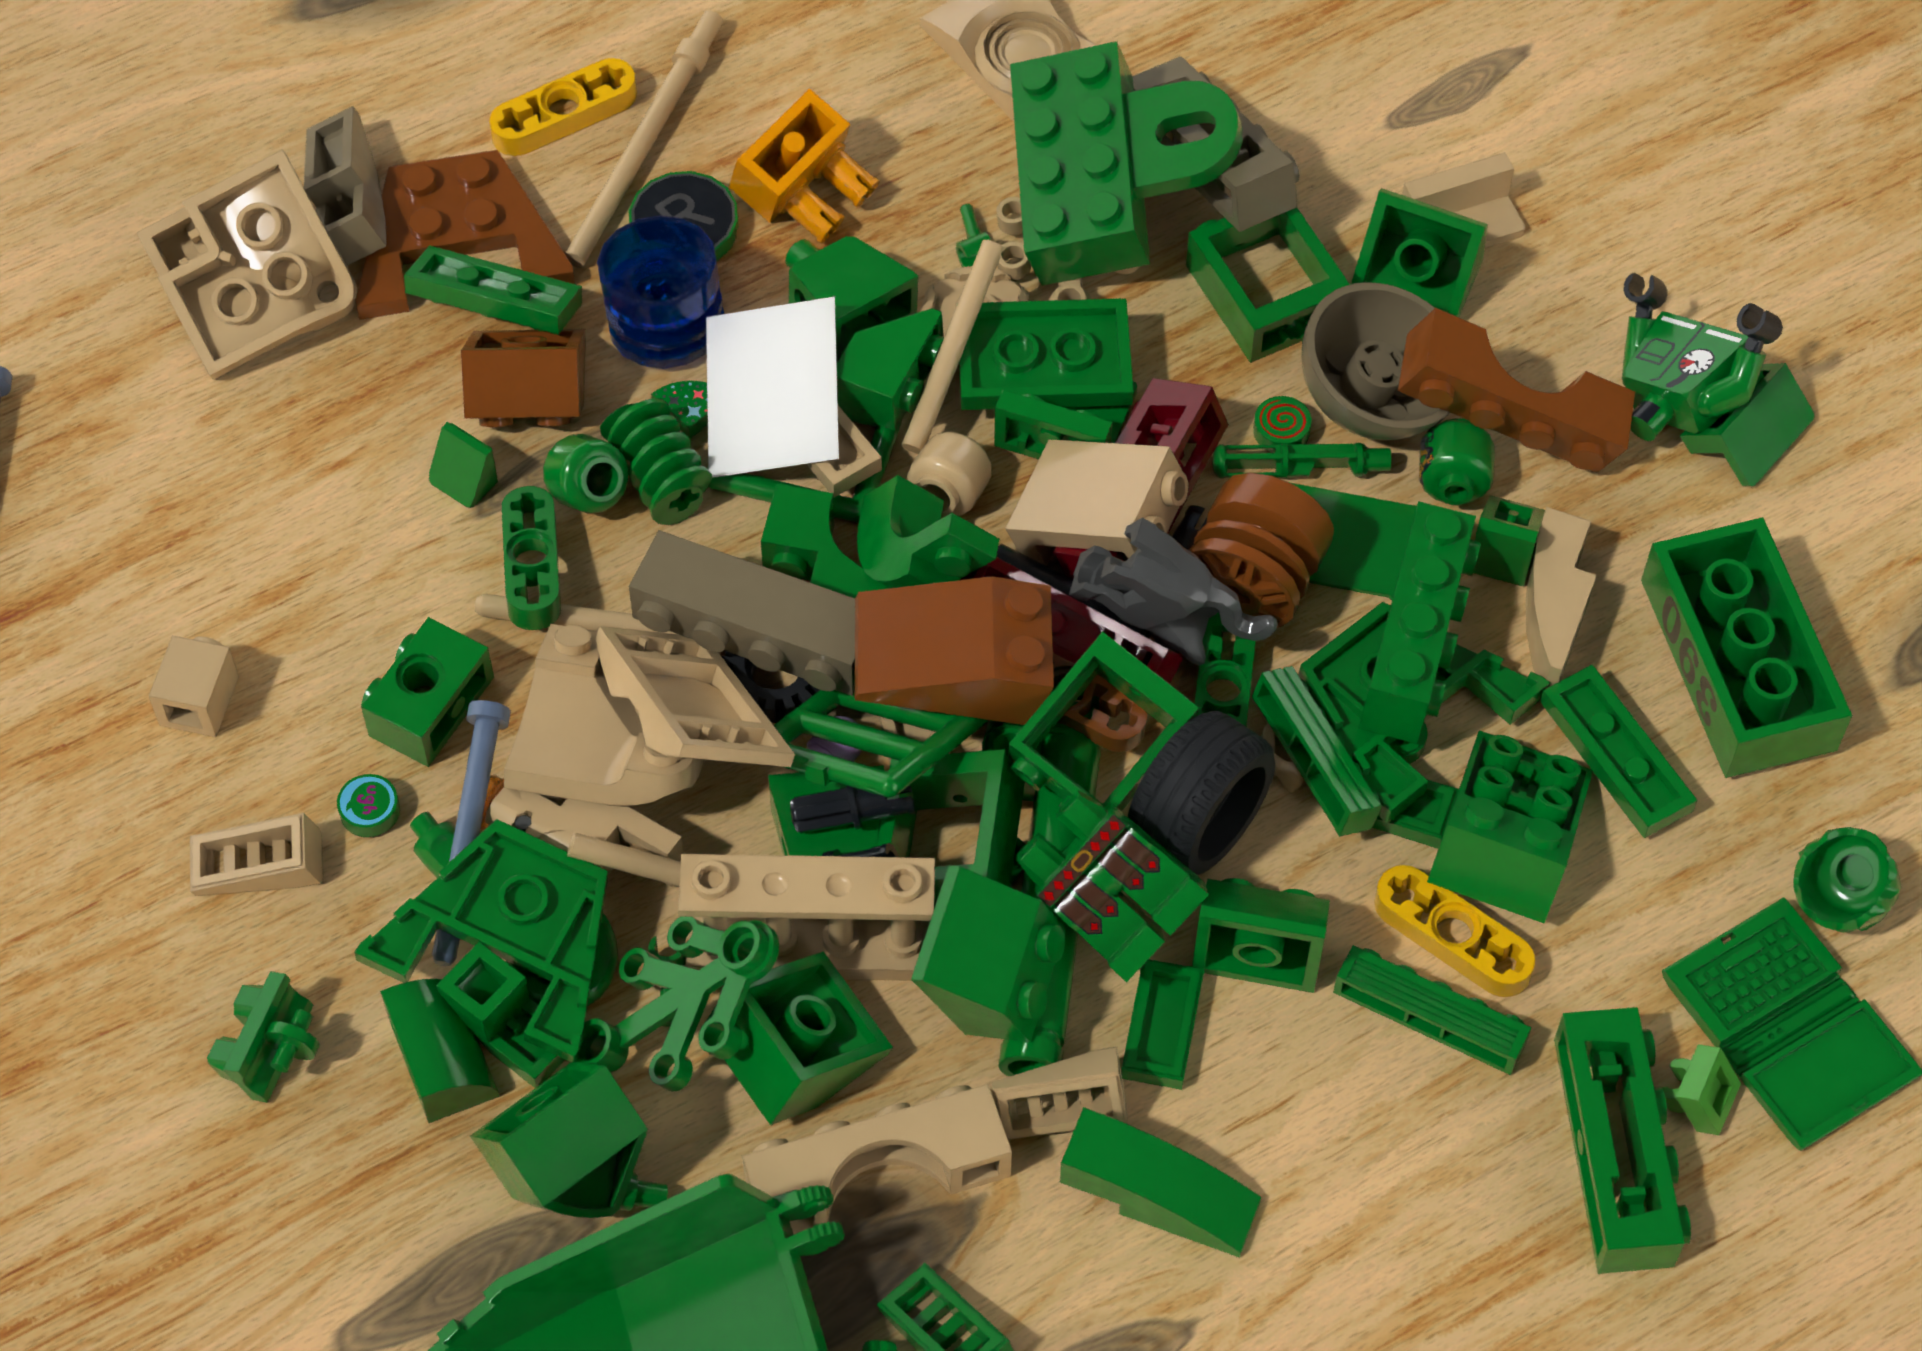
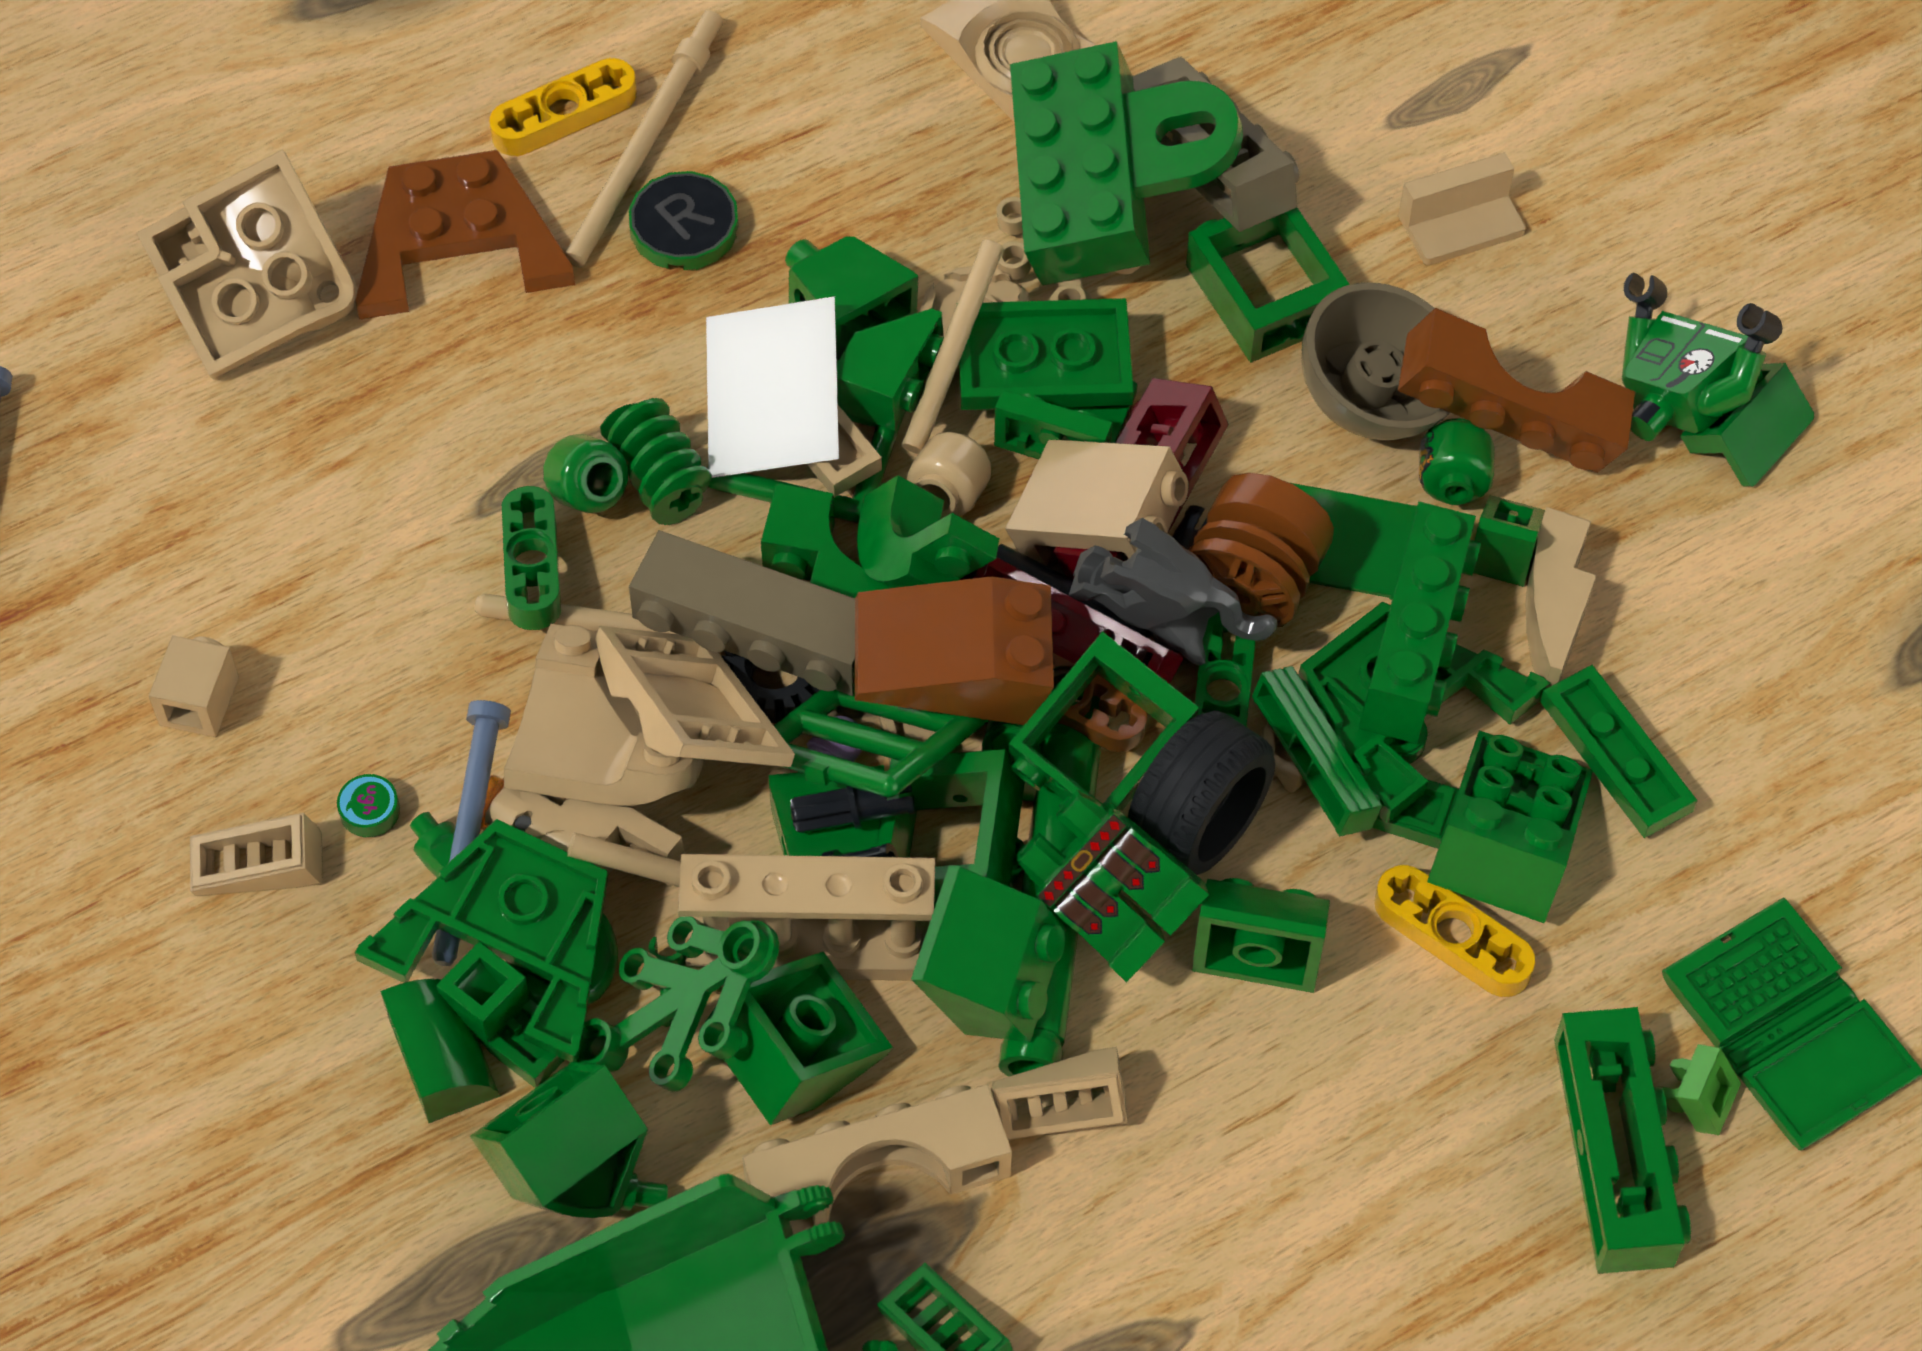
(271, 1037): green hips -> none
(345, 185): dark tan slope -> none
(425, 721): green brick -> none
(462, 466): green slope -> none
(493, 289): green plate -> none
(523, 376): dark orange slope -> none
(659, 289): clear blue wheel -> none
(687, 404): green tile -> none
(789, 155): light orange brick -> none
(968, 248): green hand -> none
(1158, 1183): green slope -> none
(1162, 1024): green tile -> none
(1282, 422): green tile -> none
(1300, 459): green piece -> none
(1422, 250): green slope -> none
(1432, 1009): green piece -> none
(1745, 647): green brick -> none
(1846, 880): green hair -> none

